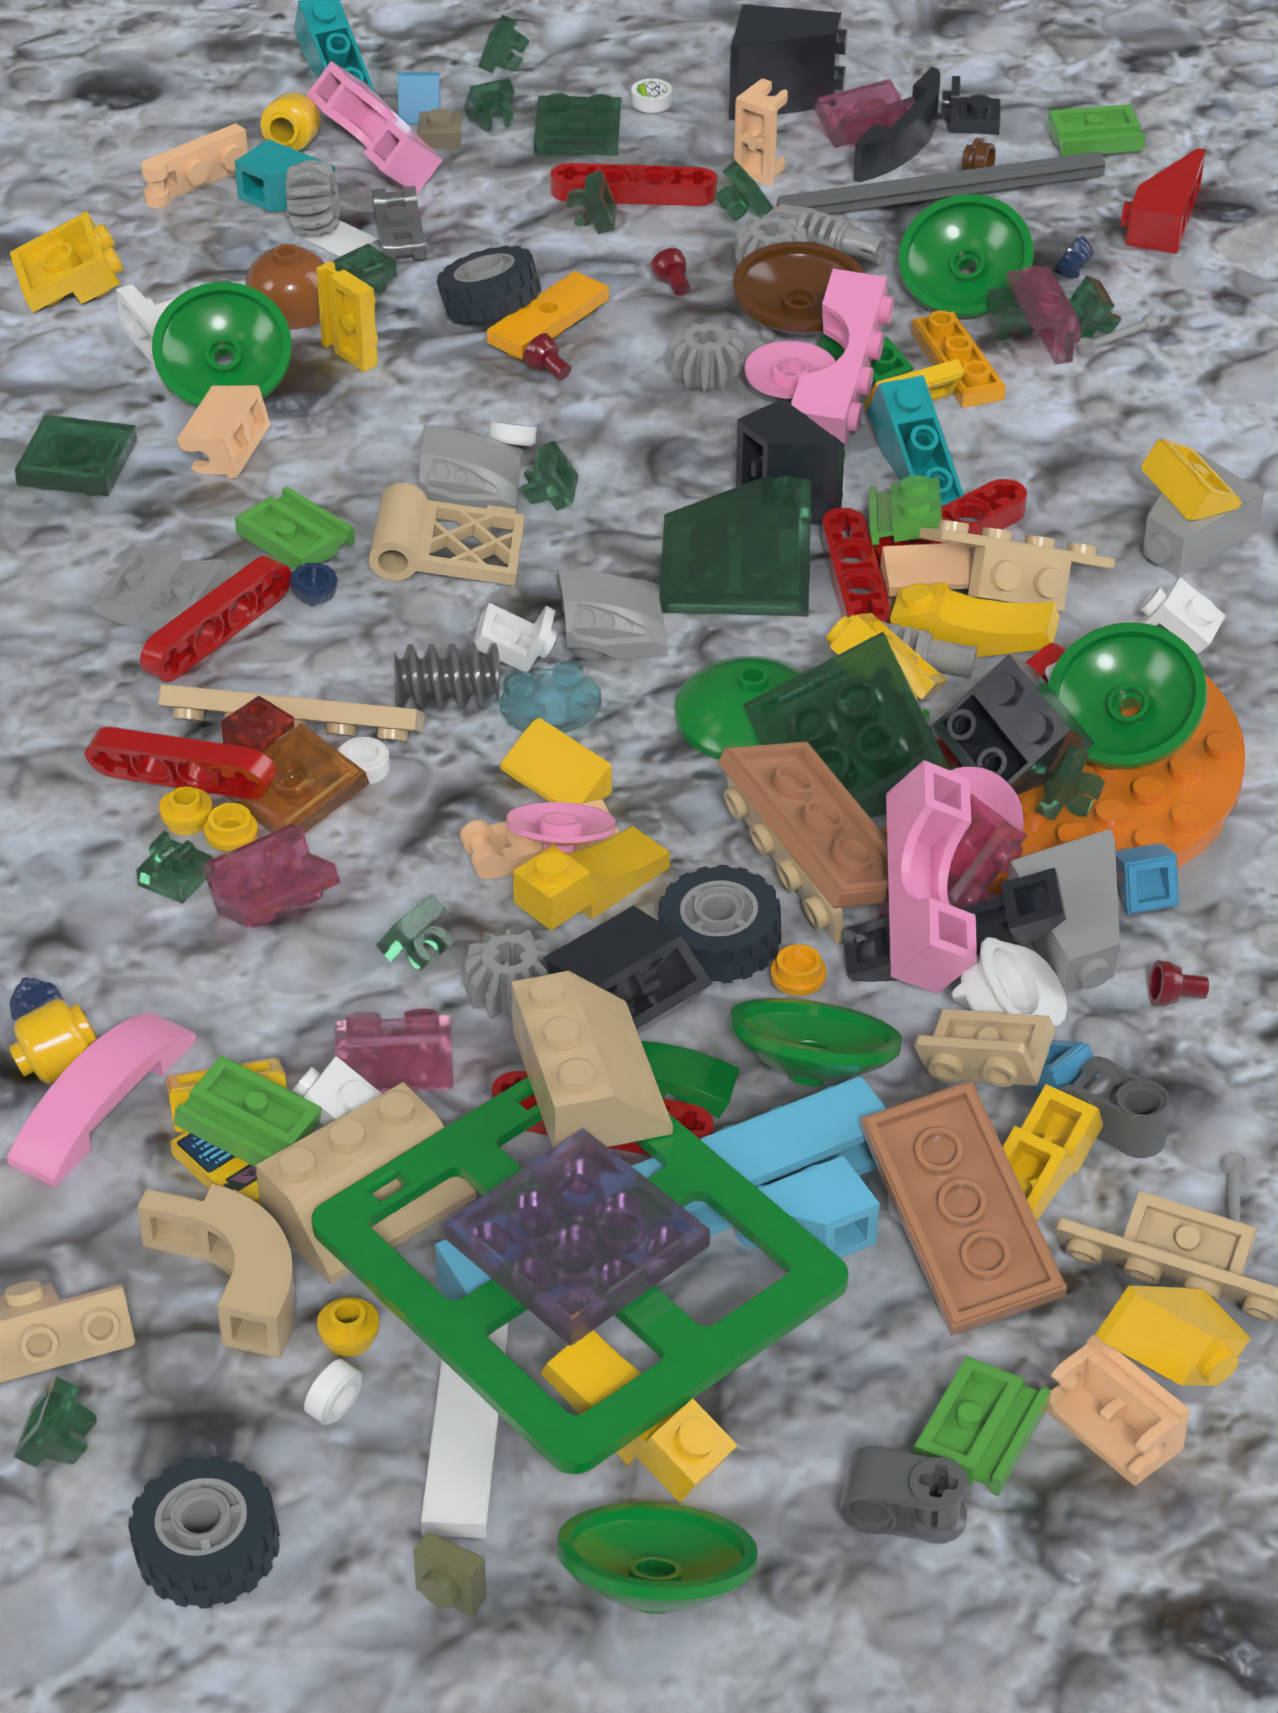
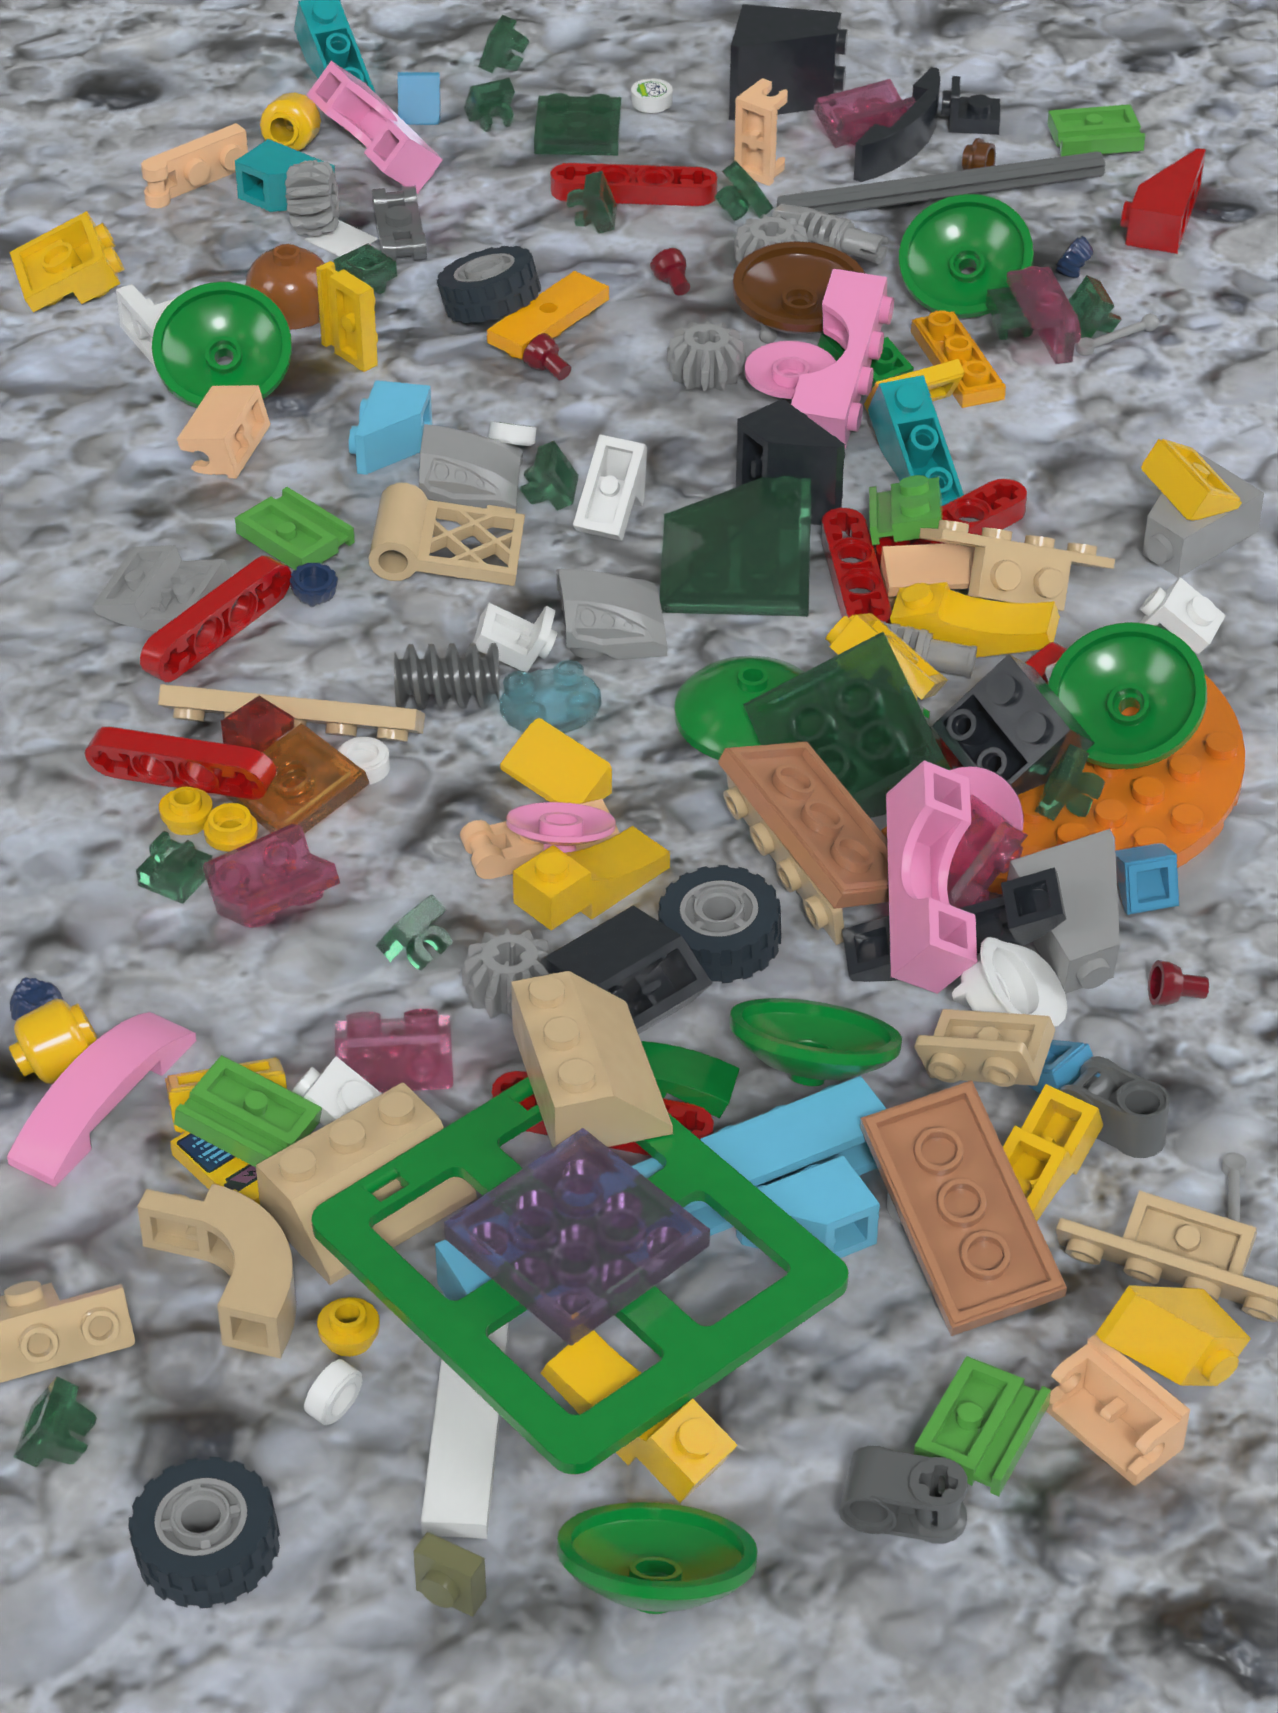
(76, 455): clear green plate -> none
(390, 424): none -> medium azure slope
(440, 128): dark tan plate -> none
(612, 487): none -> white slope
(798, 970): light orange plate -> none

